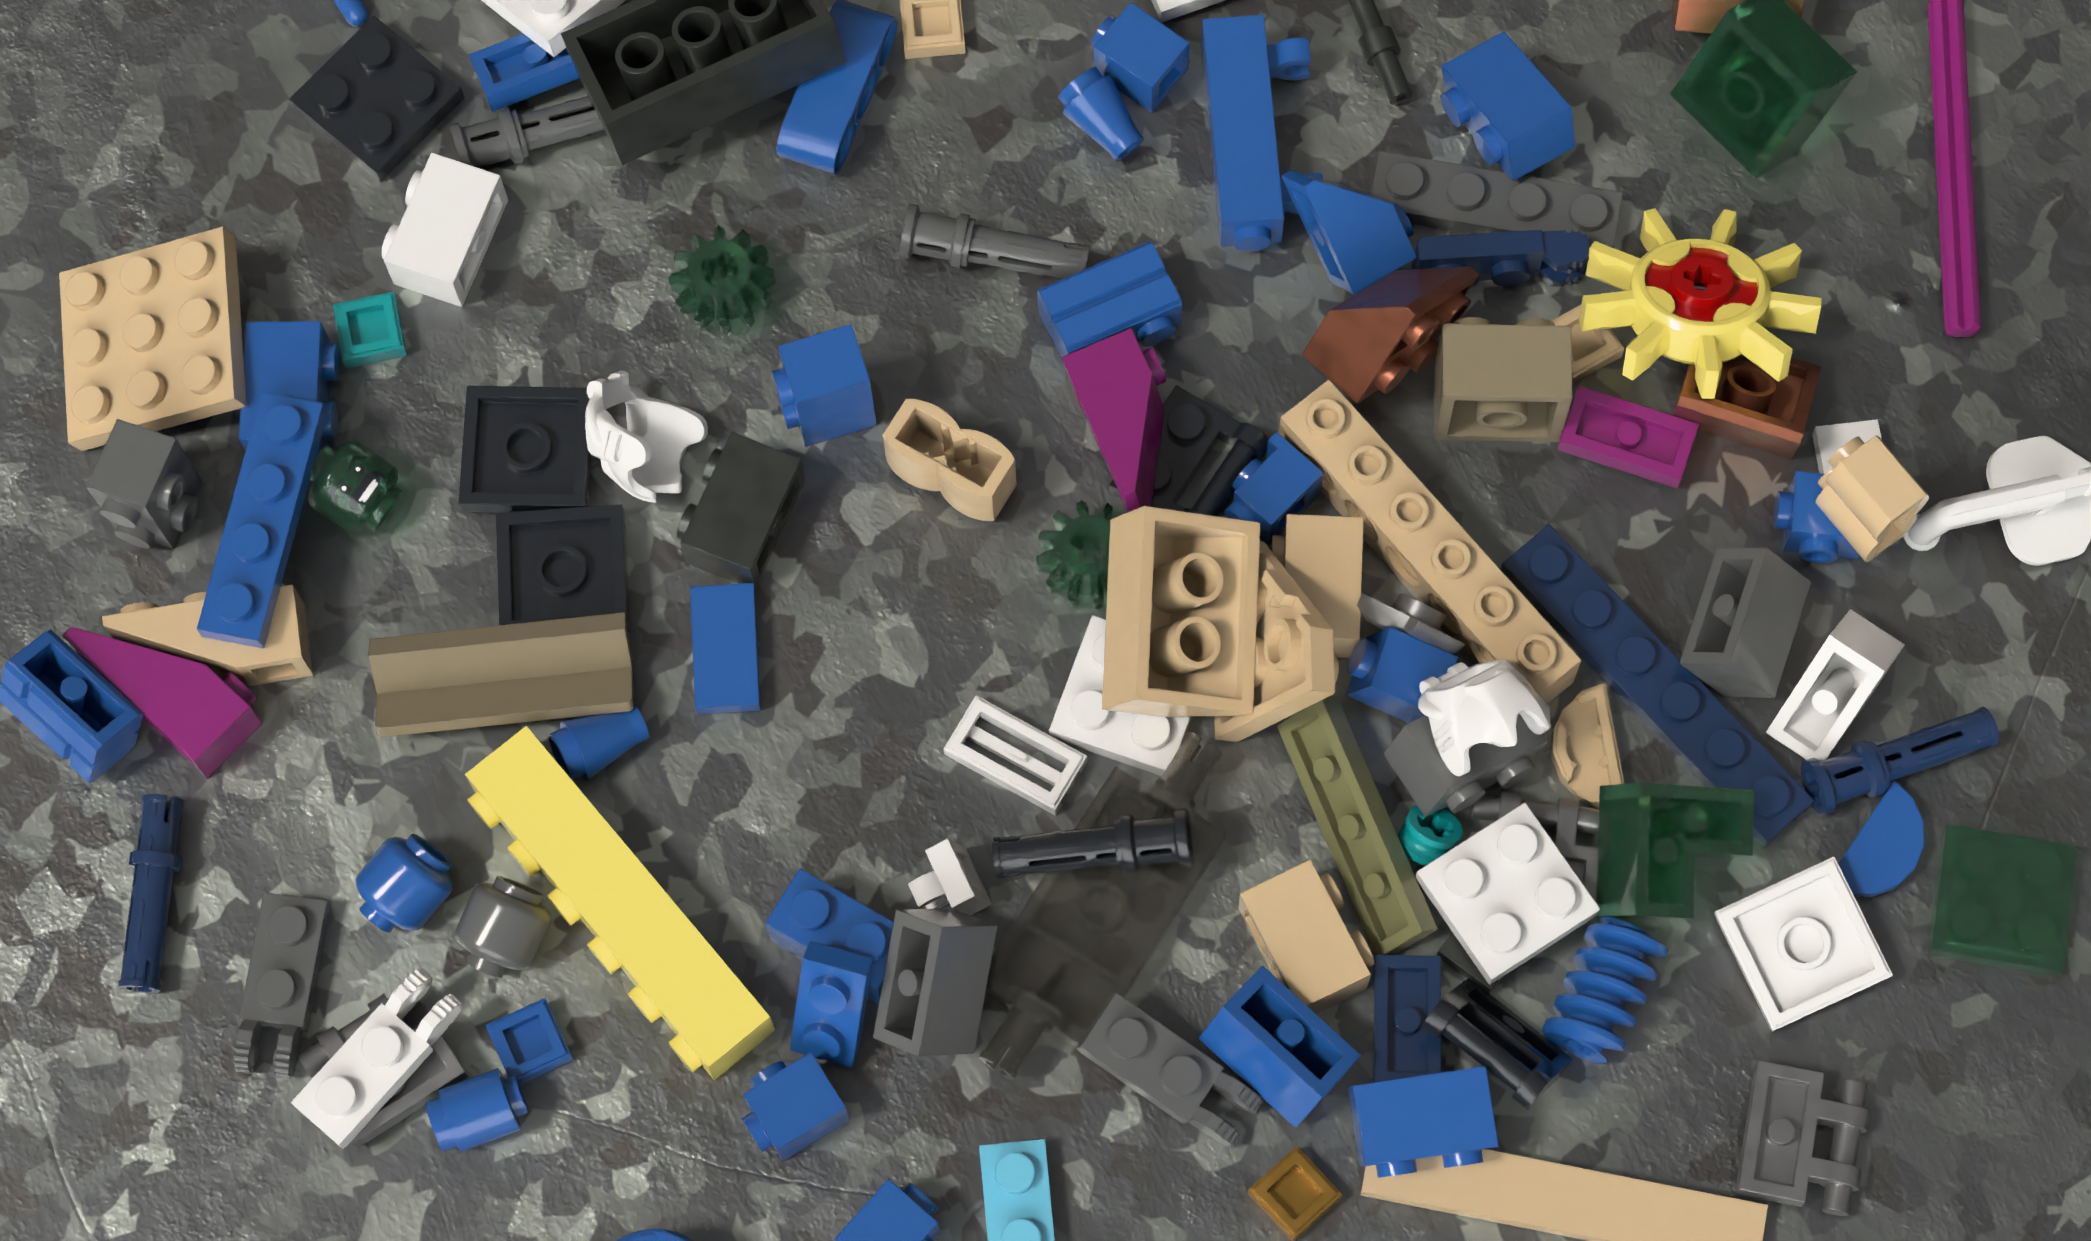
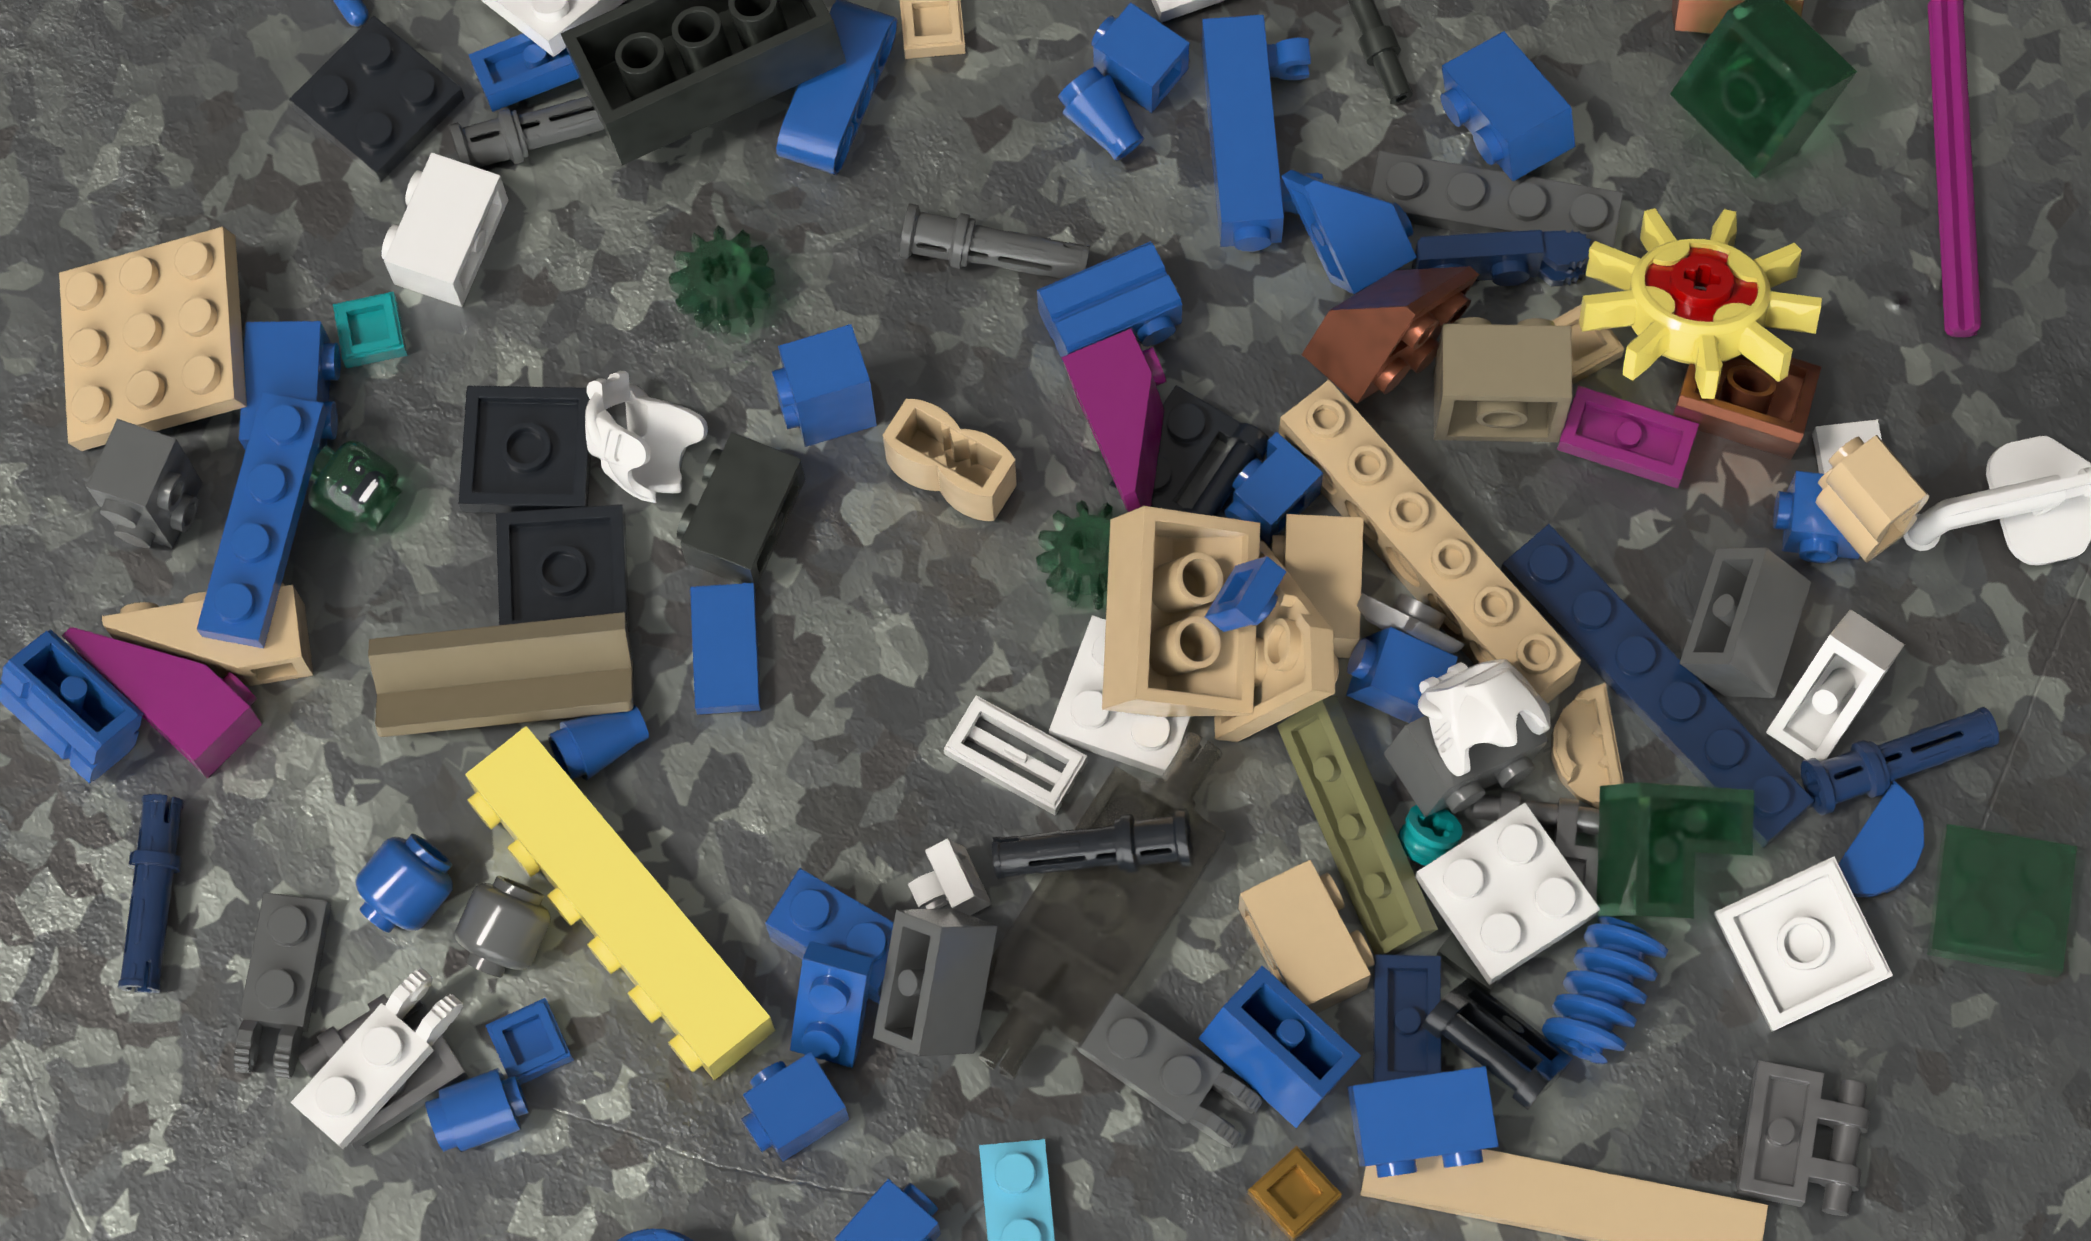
(1246, 595): none -> blue plate

